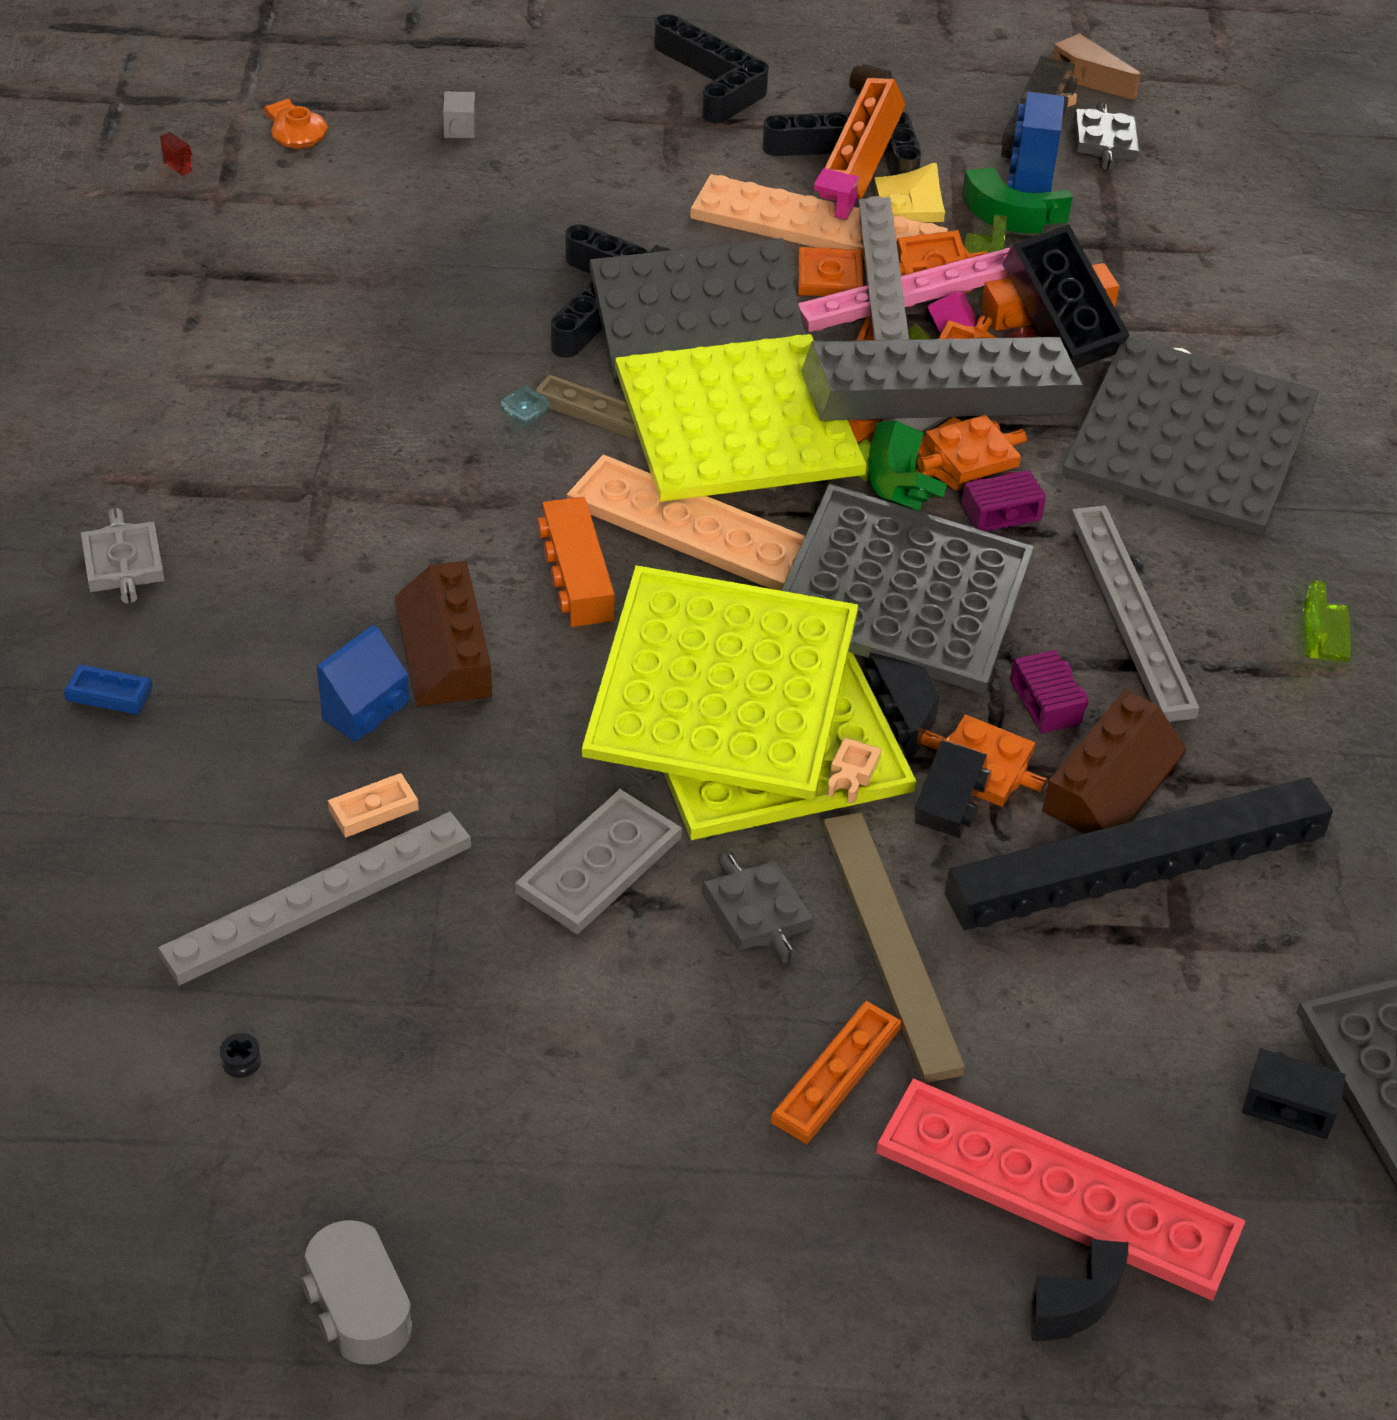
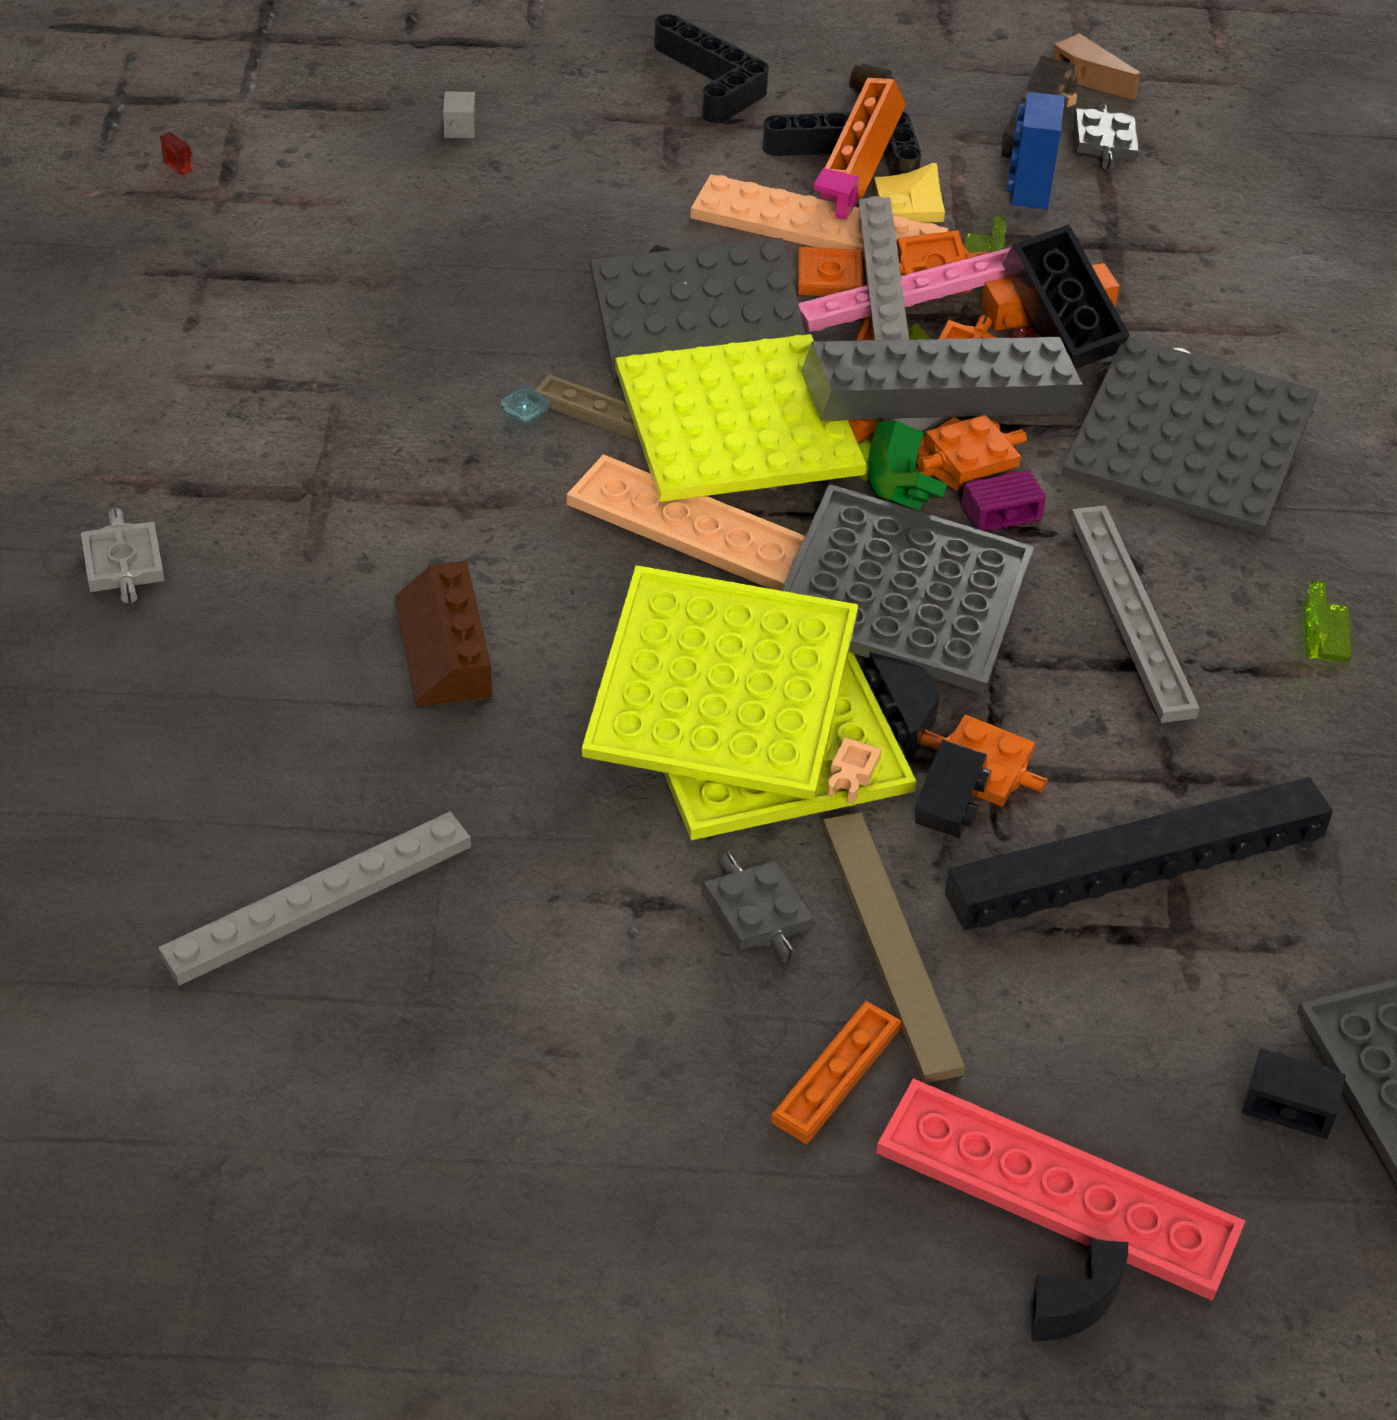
(108, 689): blue plate -> none
(244, 1045): black bush -> none
(295, 126): orange animal -> none
(357, 1292): light grey brick -> none
(362, 684): blue slope -> none
(373, 805): light nougat plate -> none
(577, 562): orange brick -> none
(580, 318): black beam -> none
(598, 861): light grey plate -> none
(953, 308): dark pink panel -> none
(1025, 212): green arch -> none
(1049, 691): magenta brick -> none
(1114, 767): reddish brown slope -> none

